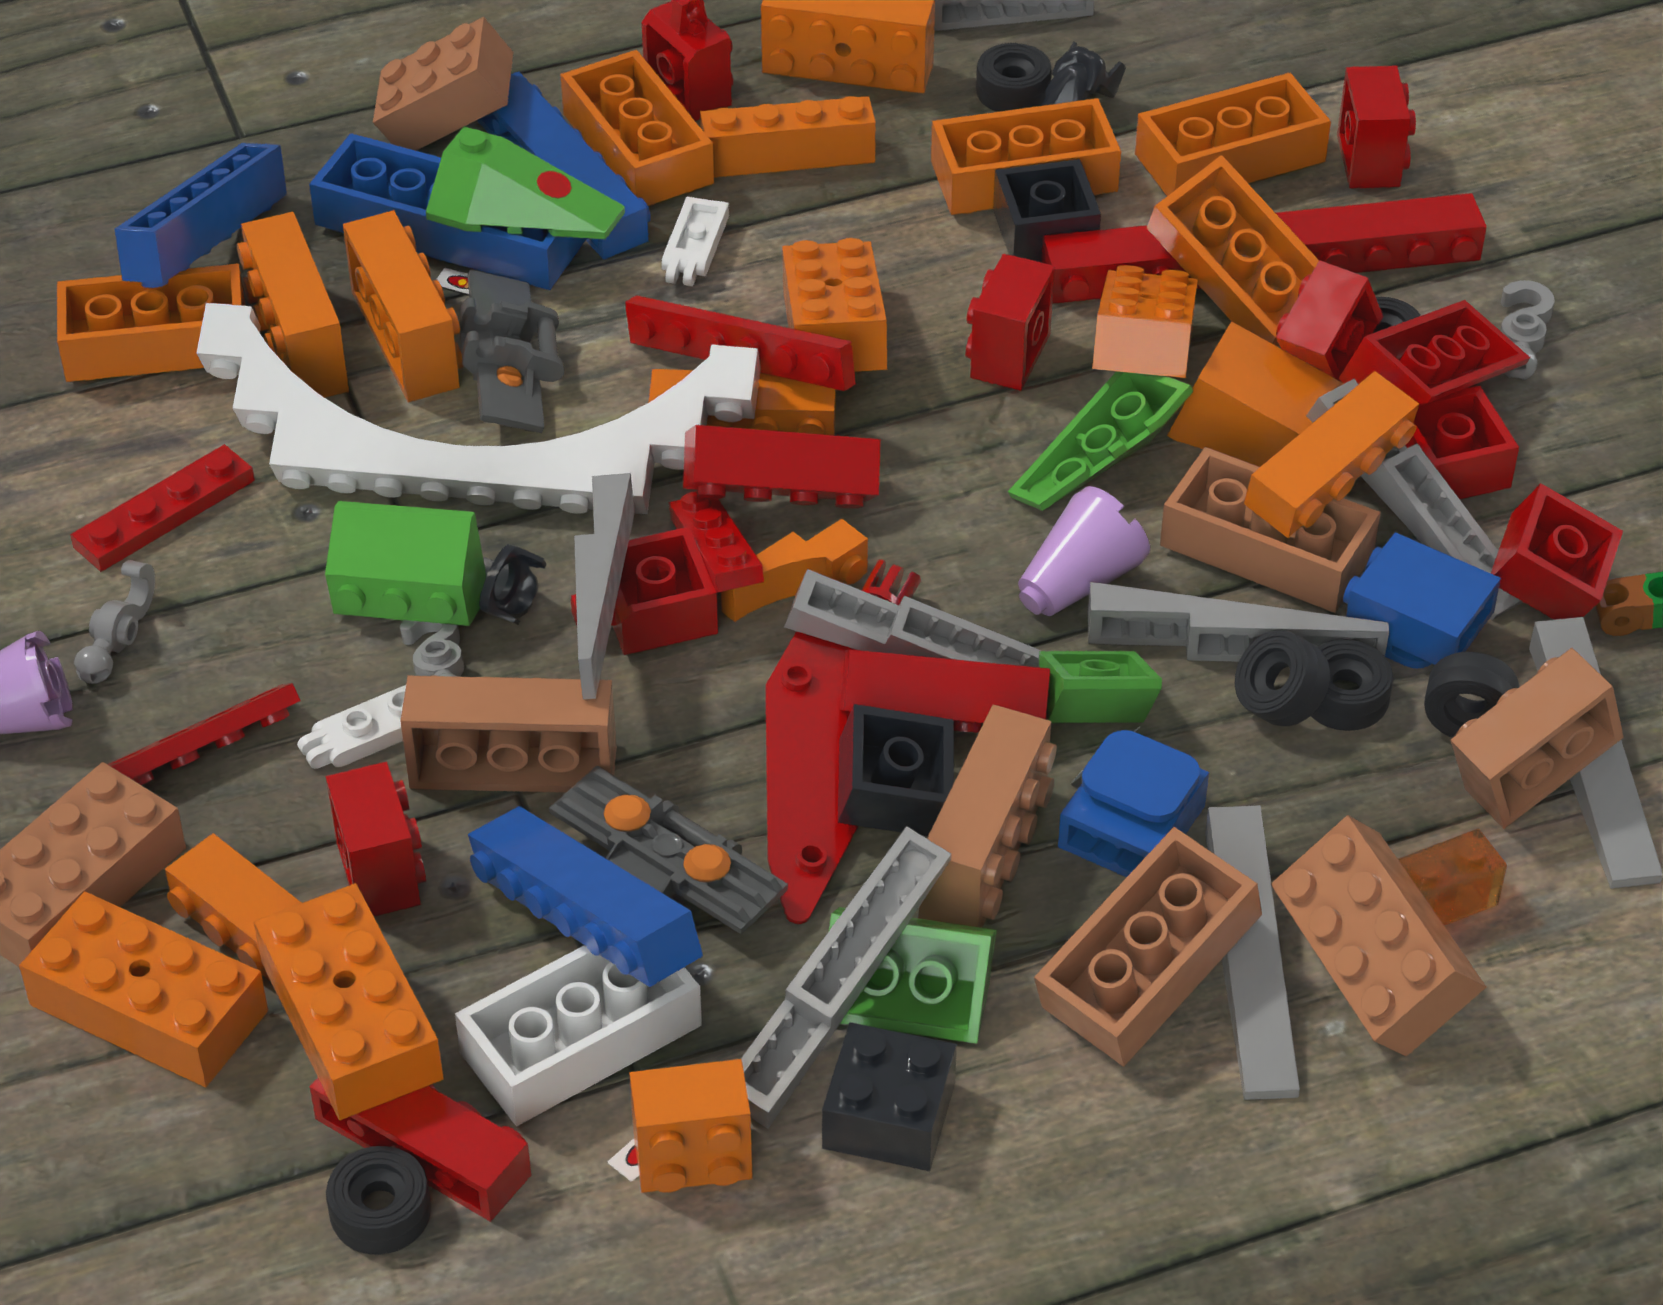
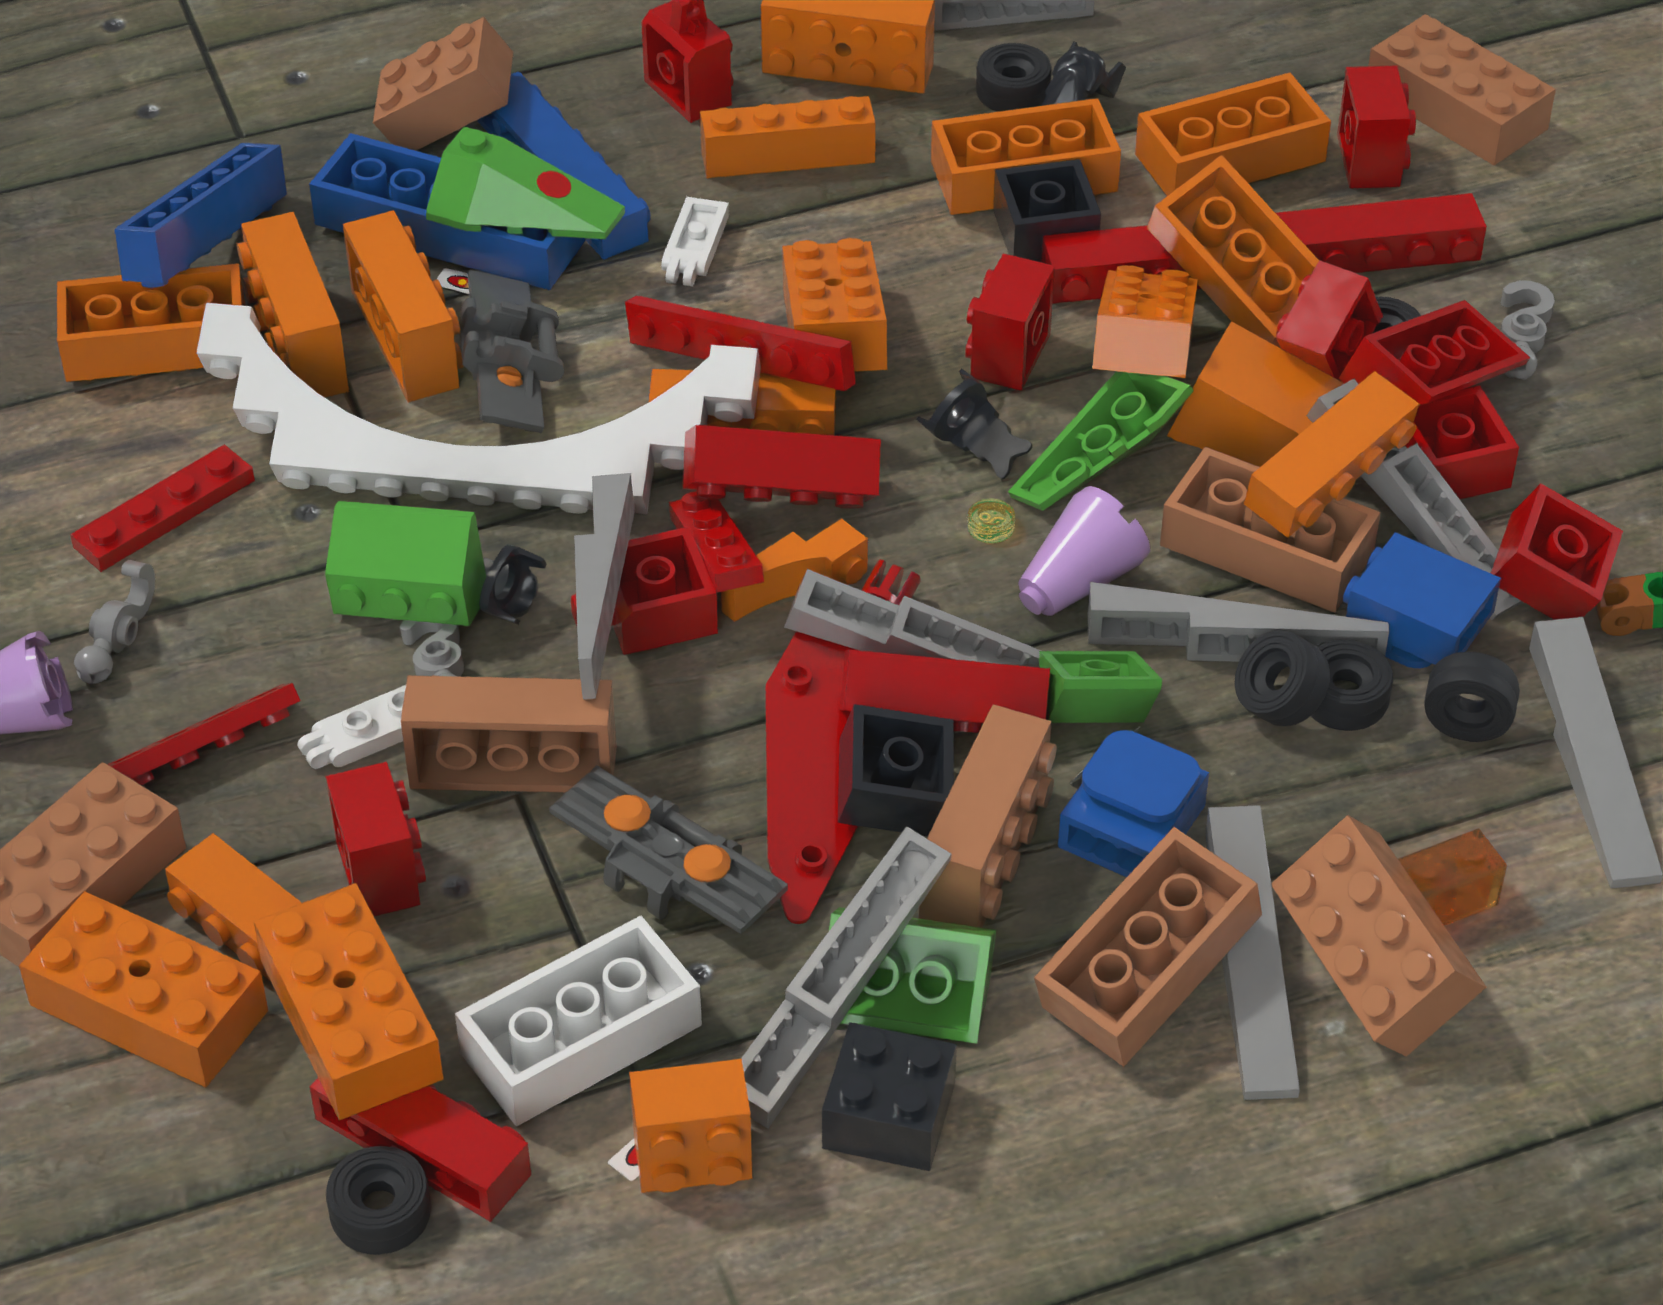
(585, 896): blue brick -> none
(638, 127): orange brick -> none
(976, 426): none -> black hair
(991, 520): none -> clear yellow tile
(1466, 89): none -> nougat brick
(1537, 737): nougat brick -> none

